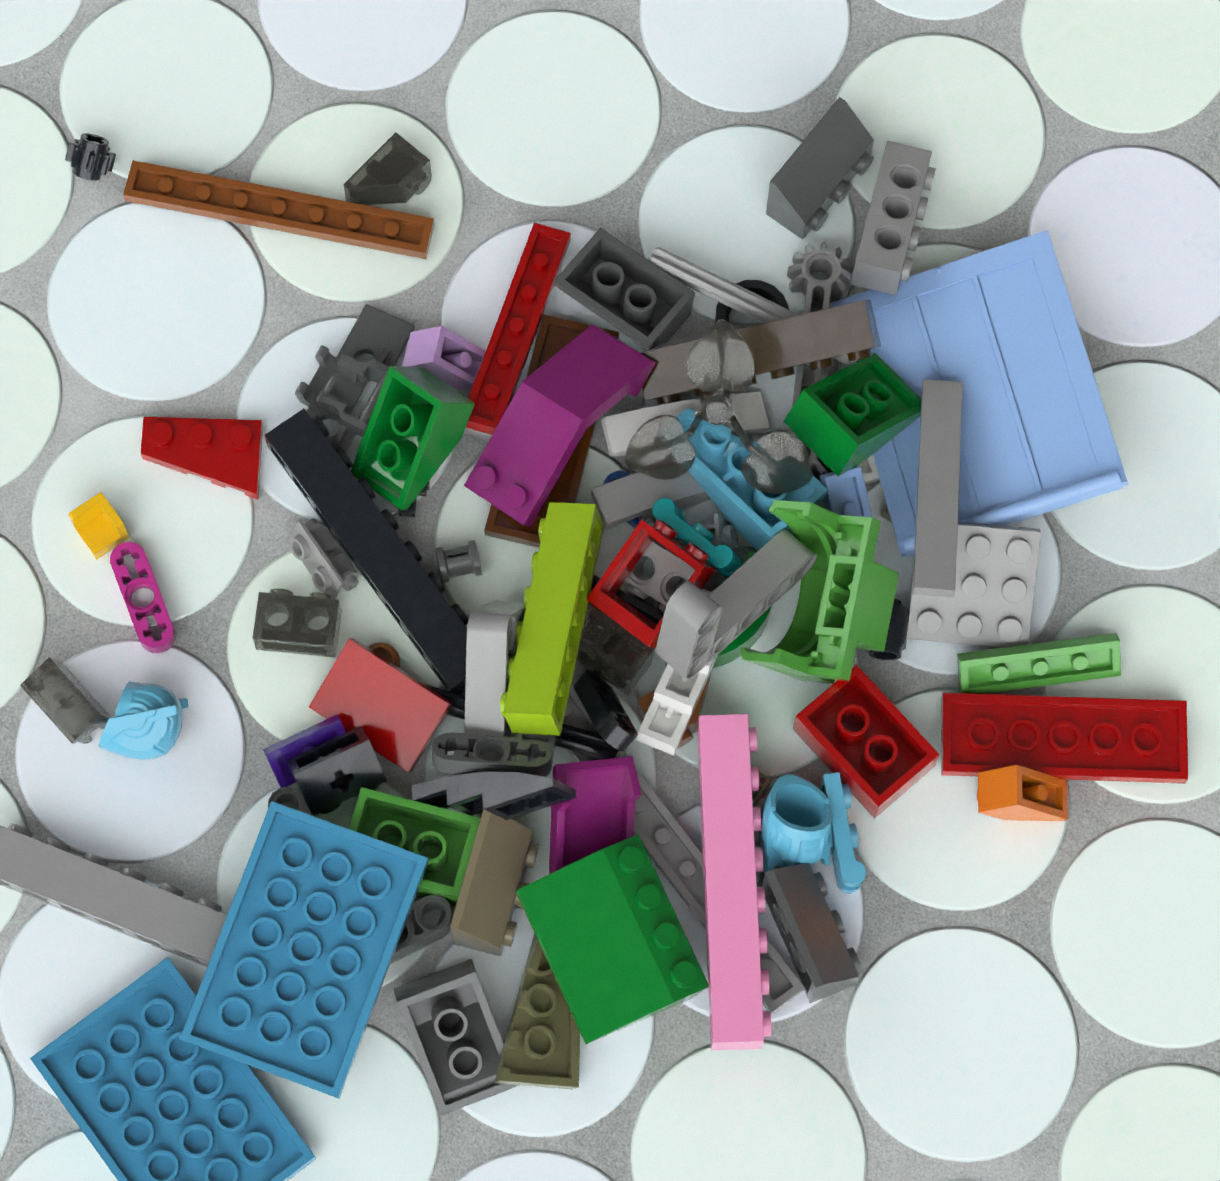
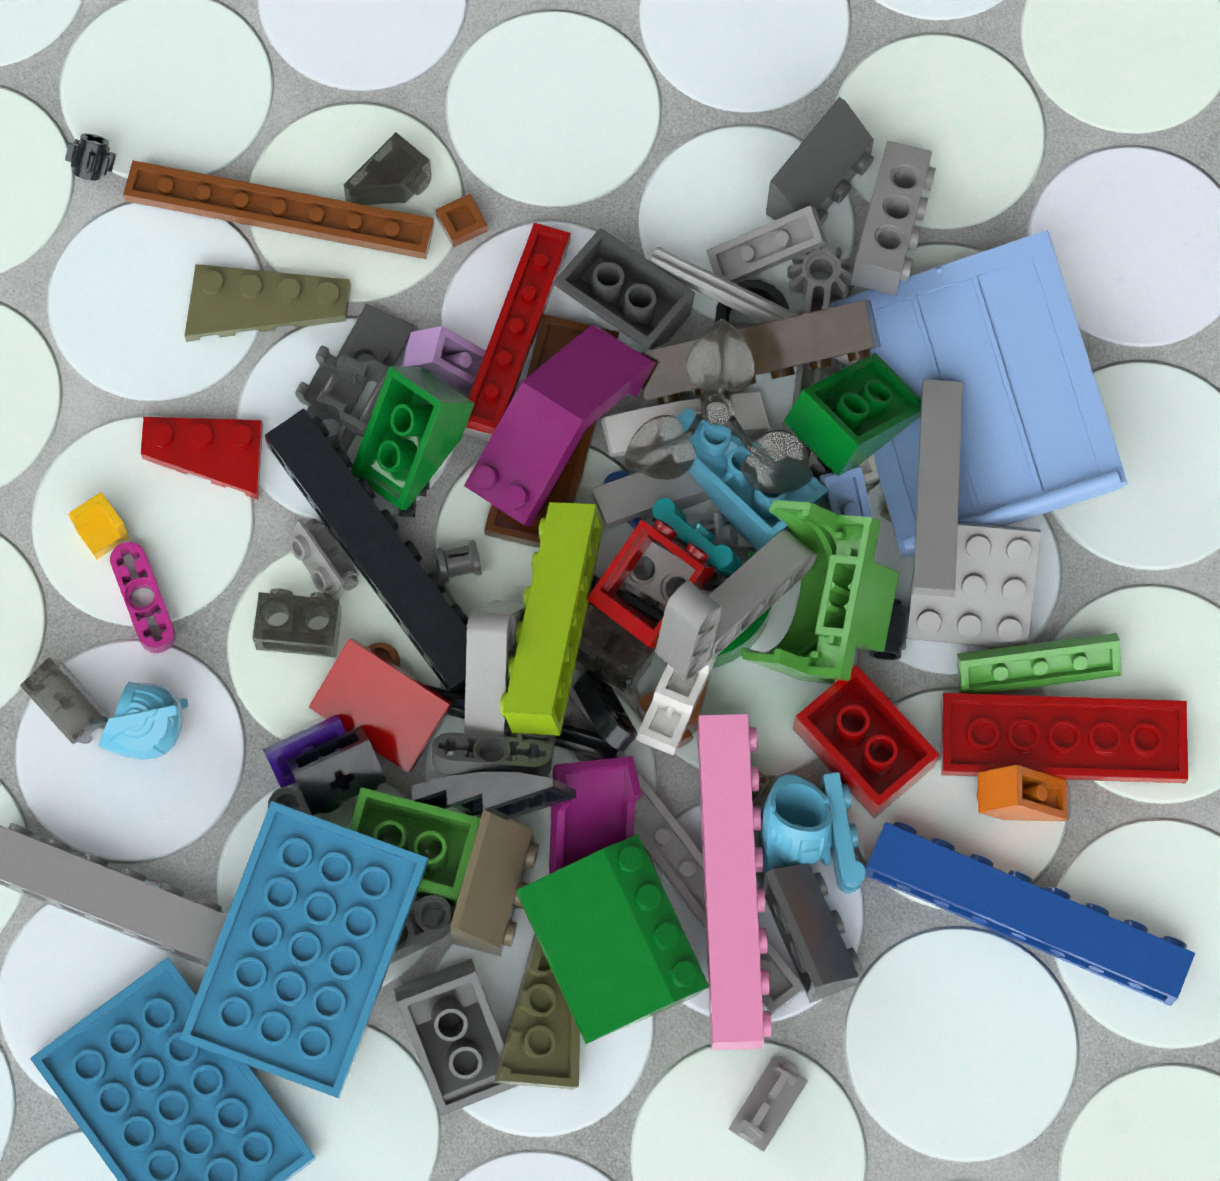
(248, 300): none -> olive wing
(461, 220): none -> dark orange plate
(768, 245): none -> light grey plate
(768, 1104): none -> light grey hinge
(1030, 913): none -> blue brick

